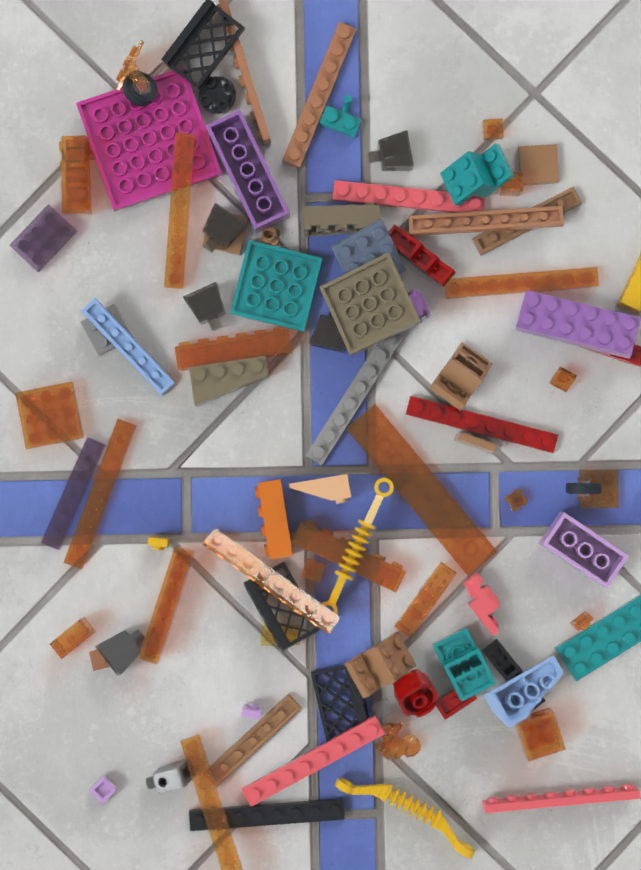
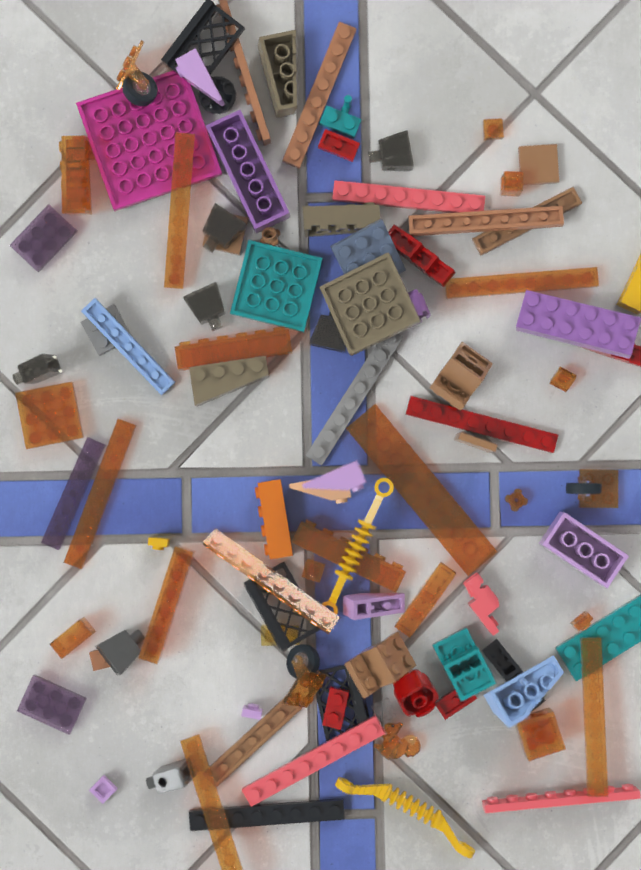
(37, 369): none -> clear smoke torso
(51, 704): none -> clear purple plate
(195, 72): none -> lavender slope
(280, 69): none -> dark tan wedge
(303, 665): none -> clear orange plate
(335, 707): none -> red plate
(338, 145): none -> red plate
(343, 478): none -> lavender slope
(373, 604): none -> lavender slope
(477, 174): teal bracket -> none
(594, 717): none -> clear orange plate

